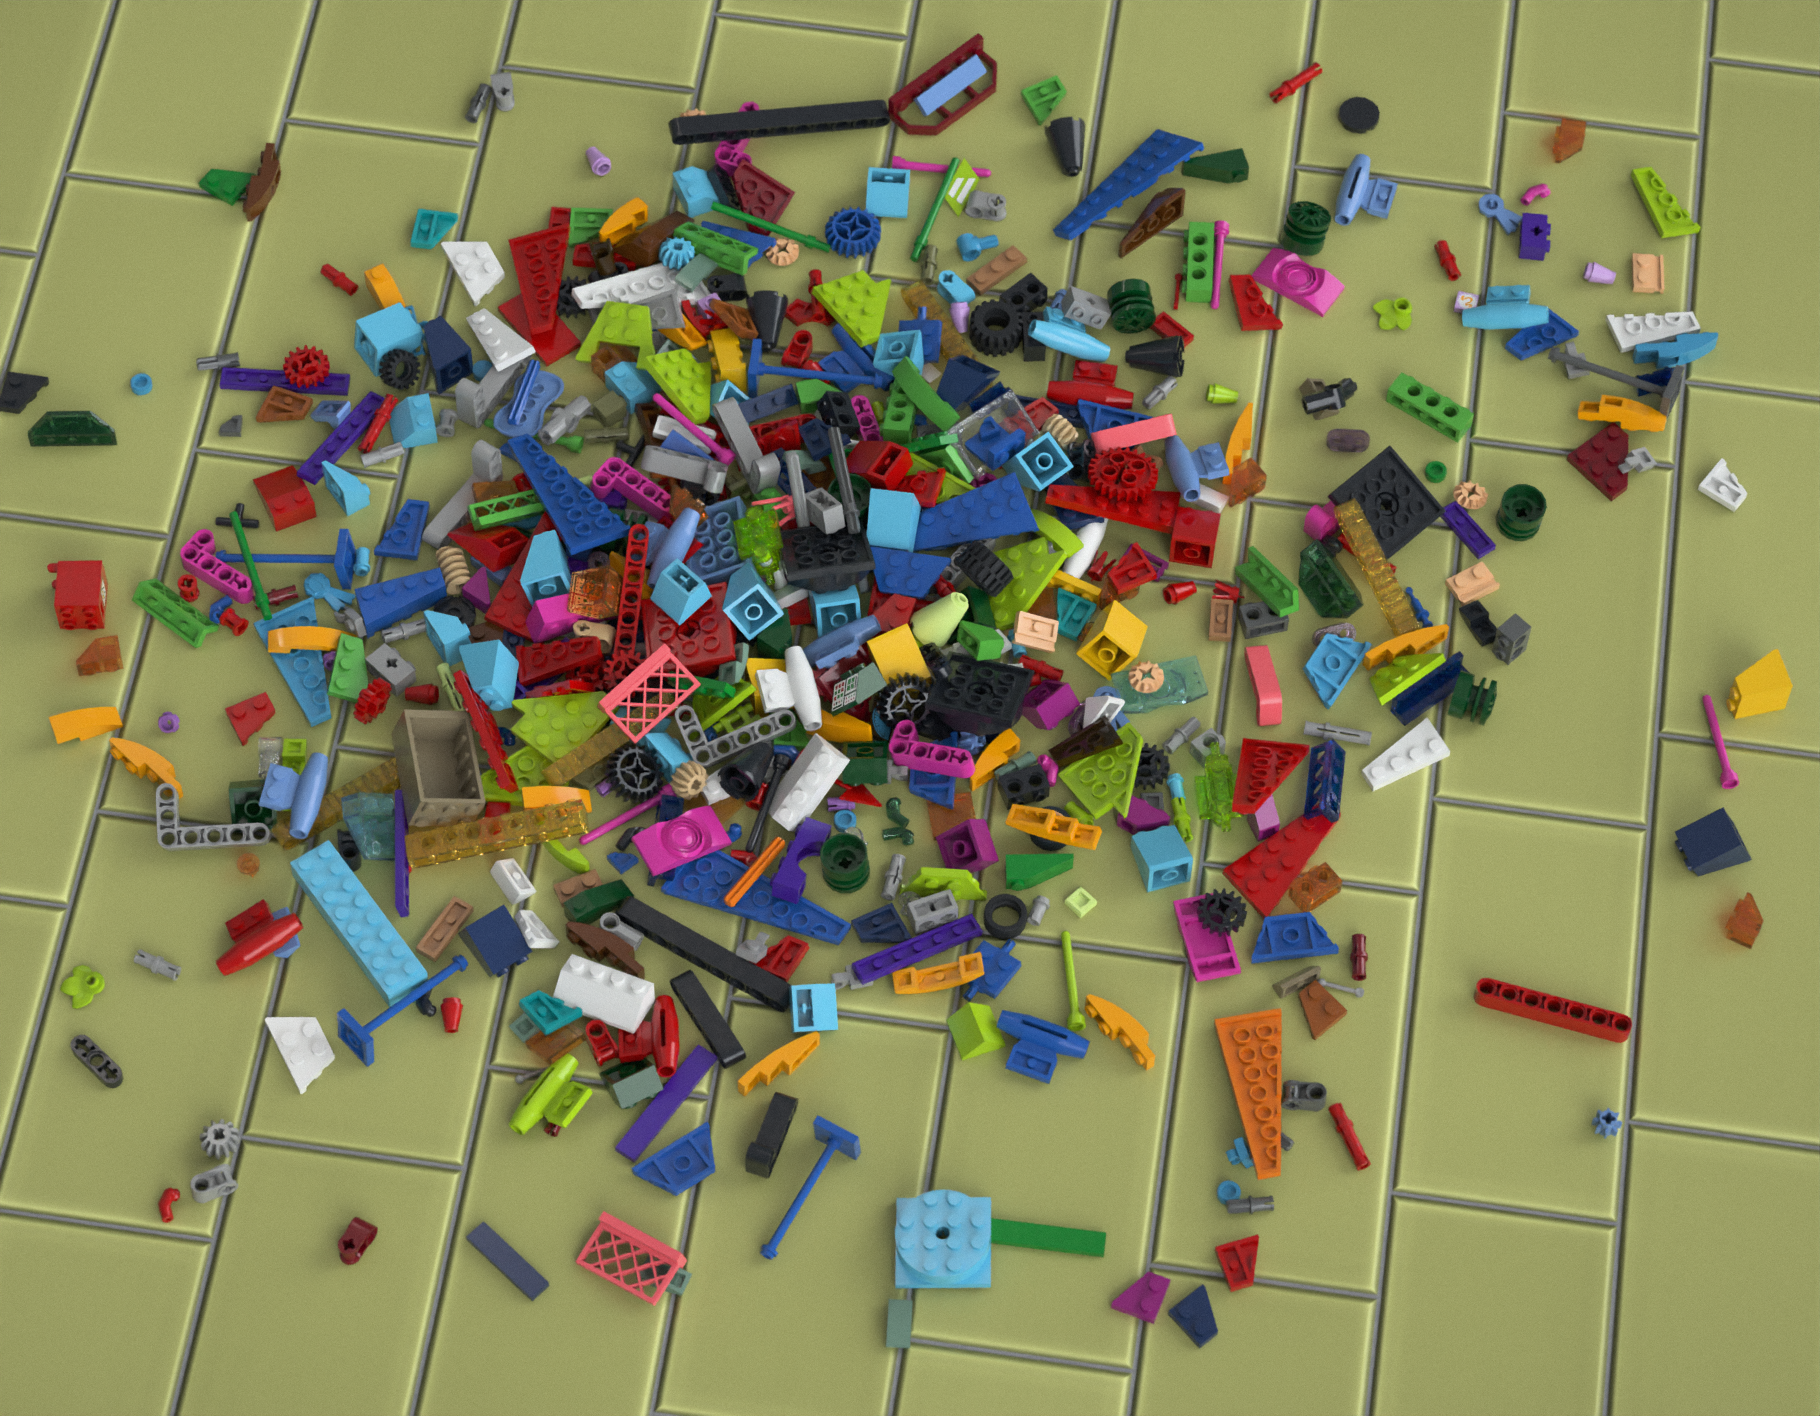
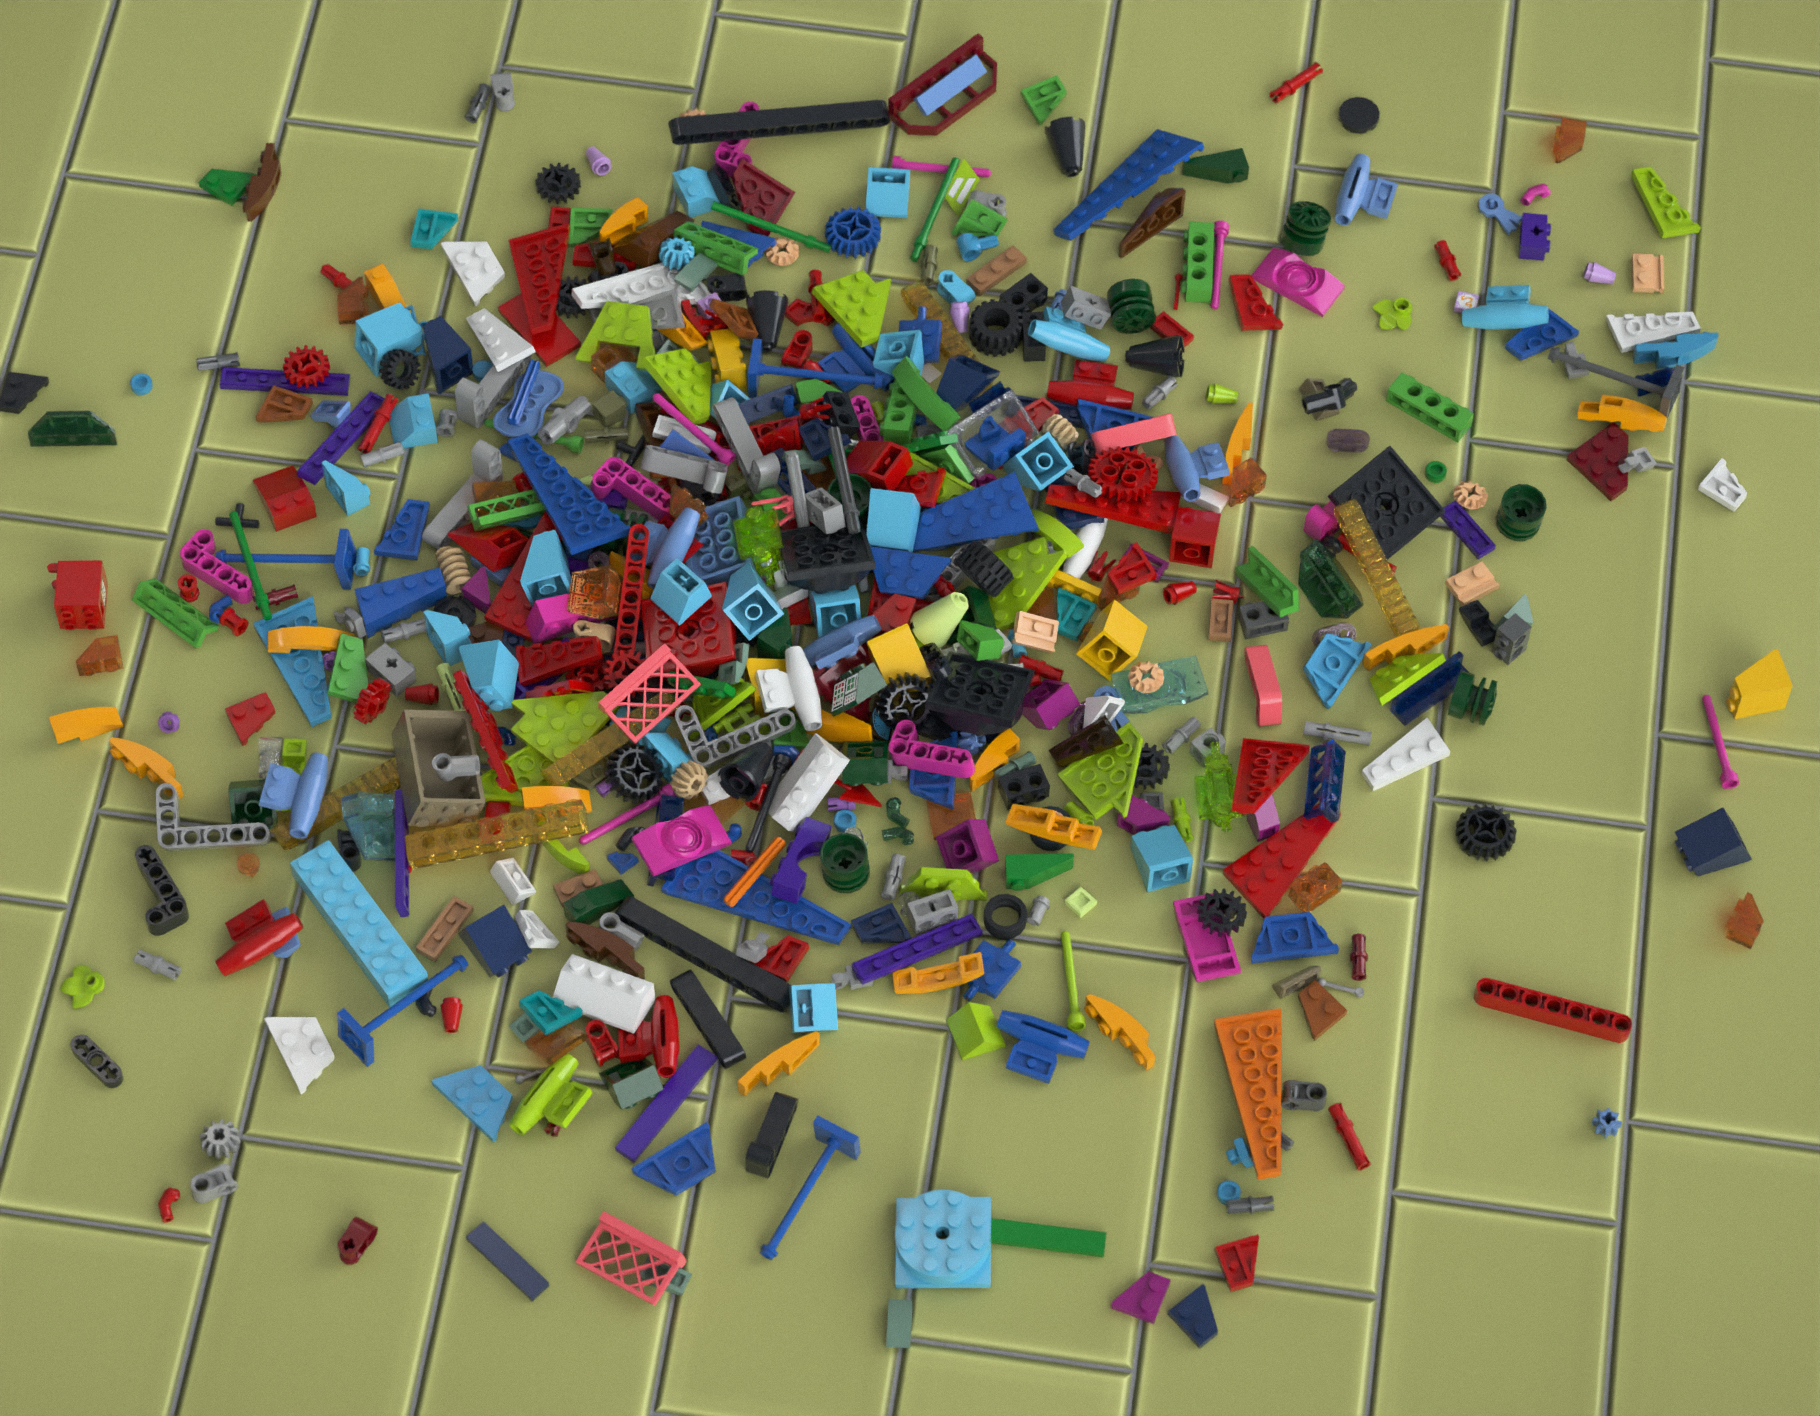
(167, 903): none -> black beam
(232, 427): dark grey tile -> none
(319, 587): dark azure piece -> none
(352, 302): none -> clear orange slope
(456, 766): none -> light grey piece
(477, 1097): none -> dark azure wing
(558, 183): none -> black gear
(788, 407): none -> blue arm
(810, 410): none -> red piece
(979, 221): none -> bright green wing
(1049, 767): dark pink arm -> none
(1083, 483): none -> light grey axle
(1176, 787): medium azure pin -> none
(1421, 614): blue piece -> none
(1485, 838): none -> black gear
(1521, 608): none -> slope

